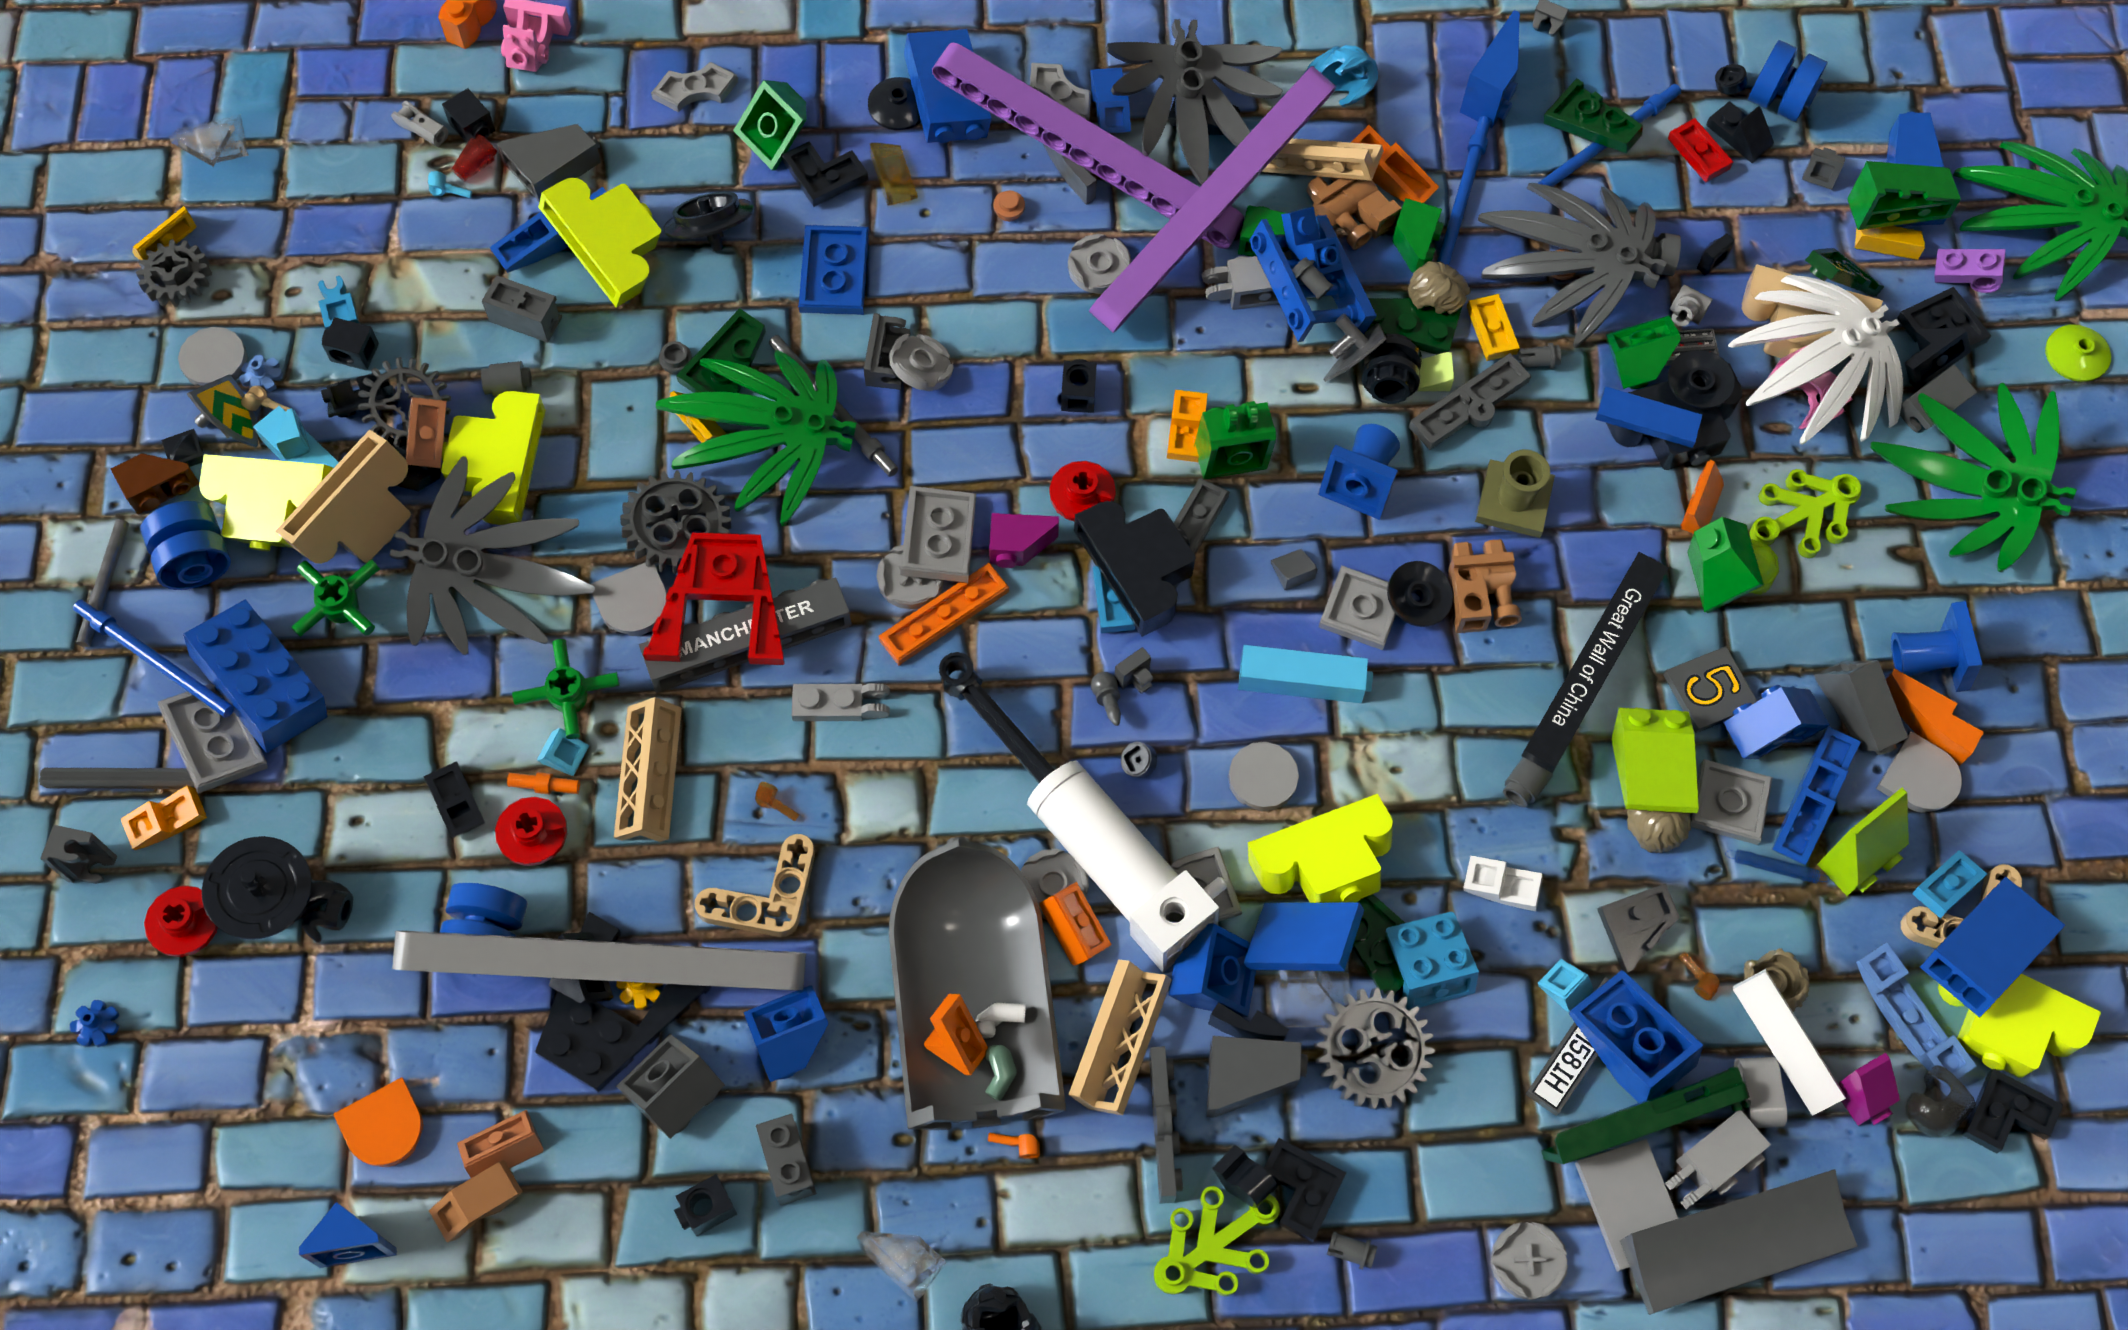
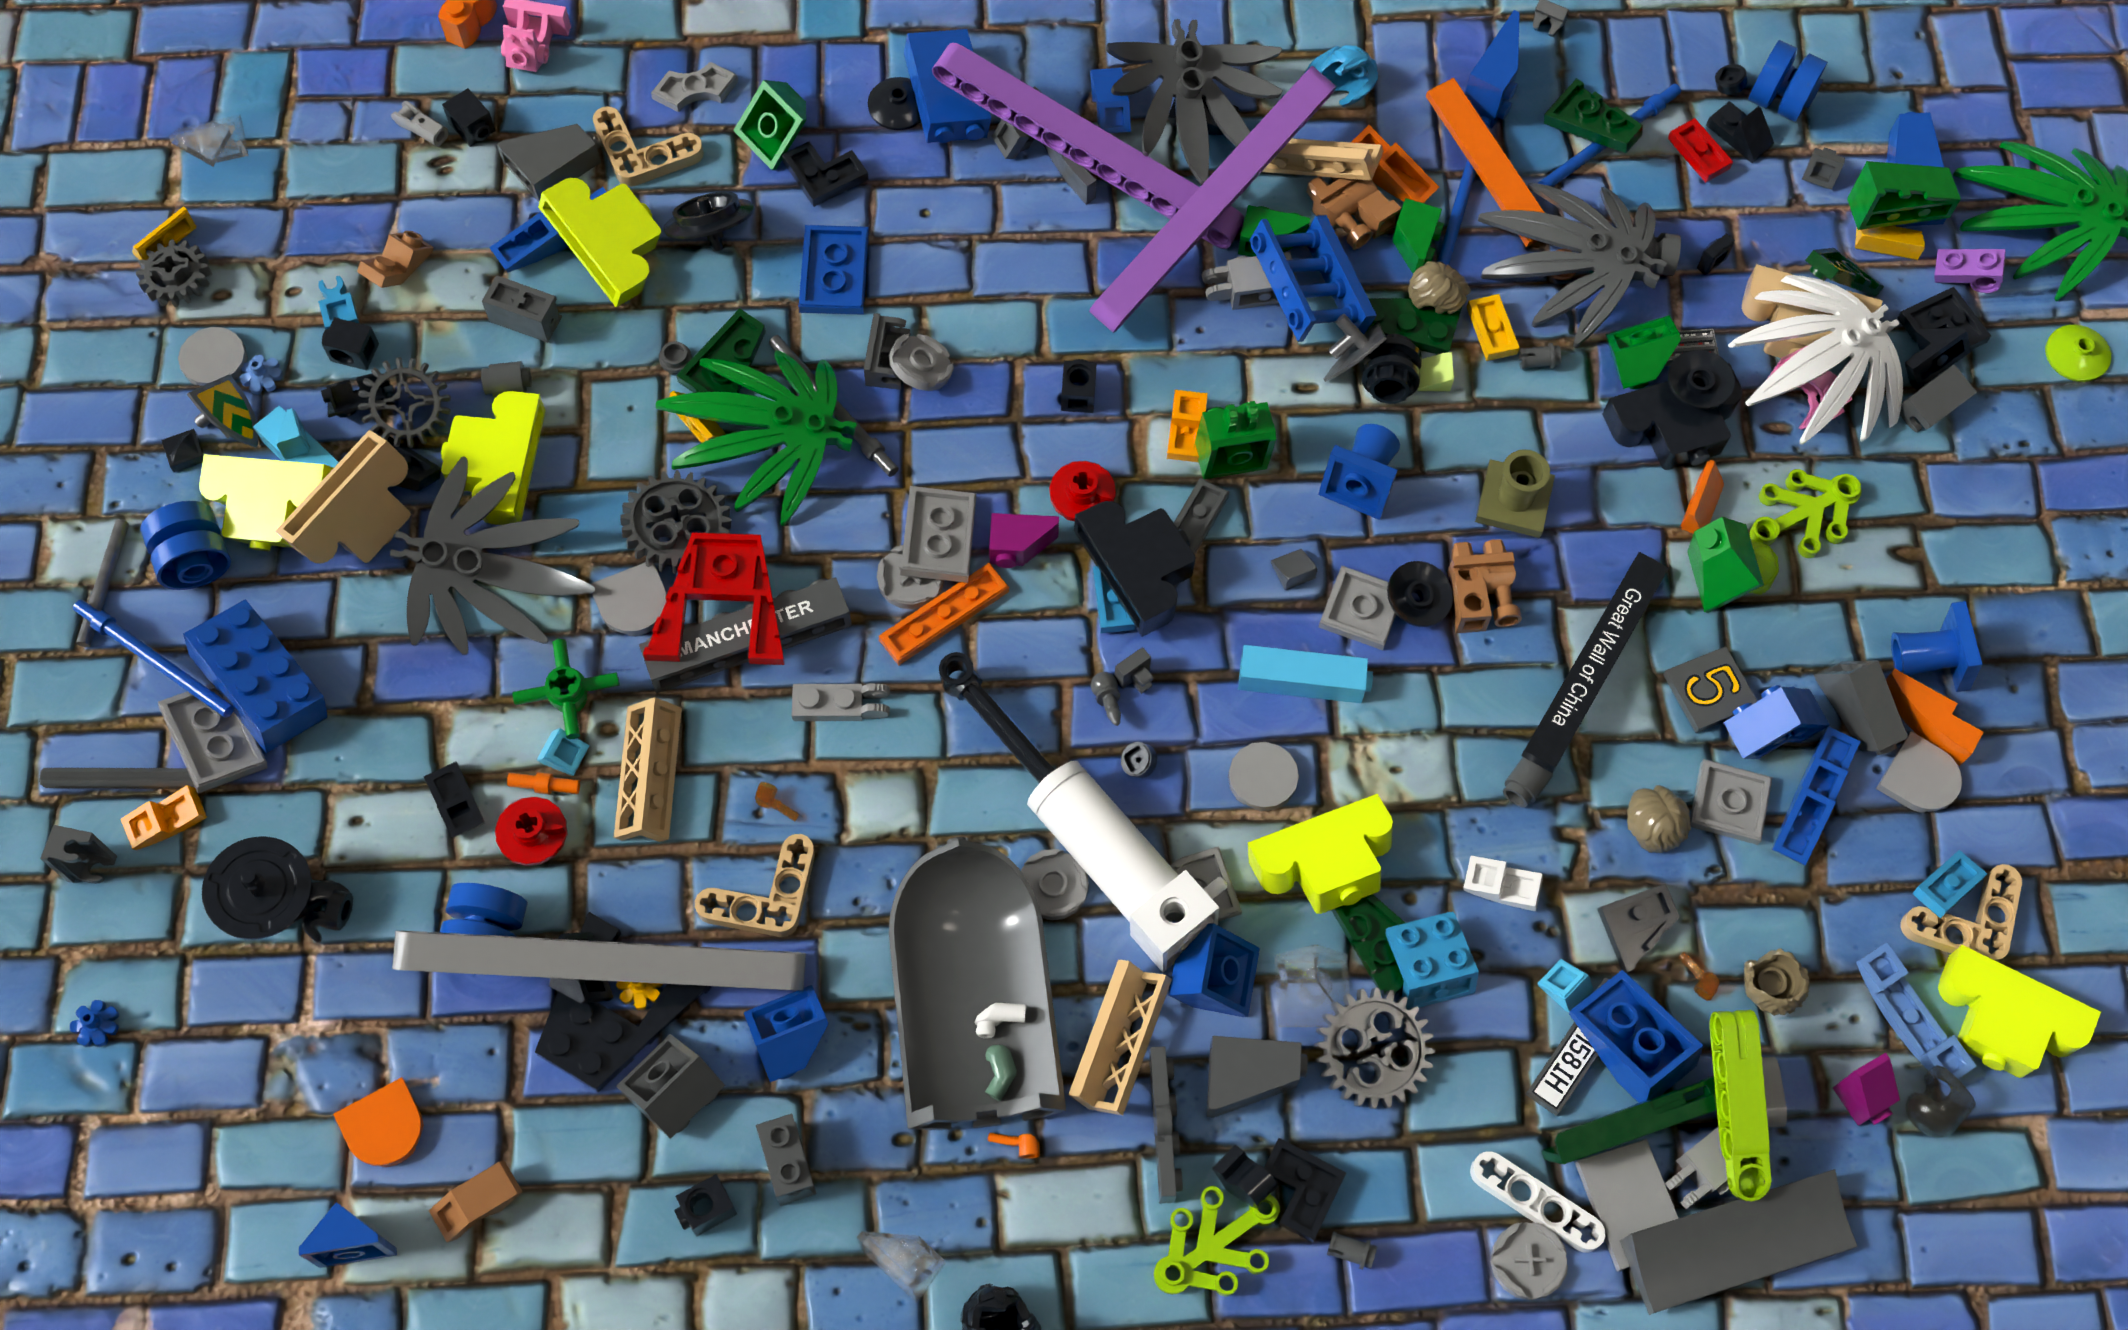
(153, 480): reddish brown slope -> none
(179, 922): red piece -> none
(256, 397): tan hand -> none
(328, 590): green bar -> none
(400, 258): none -> medium nougat slope
(425, 432): nougat plate -> none
(438, 186): medium azure hand -> none
(474, 157): clear red cone -> none
(508, 1140): nougat slope -> none
(640, 159): none -> tan beam
(892, 173): clear yellow slope -> none
(956, 1036): orange slope -> none
(1009, 205): nougat plate -> none
(1011, 140): none -> dark grey tile
(1052, 82): light grey tile -> none
(1075, 924): orange slope -> none
(1097, 262): light grey tile -> none
(1258, 1028): black slope -> none
(1304, 240): blue slope -> none
(1304, 936): blue tile -> none
(1312, 277): dark grey pin -> none
(1470, 402): dark grey hinge -> none
(1482, 149): none -> orange tile
(1534, 1207): none -> white beam
(1648, 417): blue tile -> none
(1656, 760): lime slope -> none
(1689, 306): light grey pin -> none
(1741, 1102): none -> lime piece
(1774, 867): blue piece -> none
(1789, 1042): white tile -> none
(1869, 846): lime slope -> none
(1992, 946): blue brick -> none
(2006, 1103): black plate -> none
(2011, 489): green plant -> none

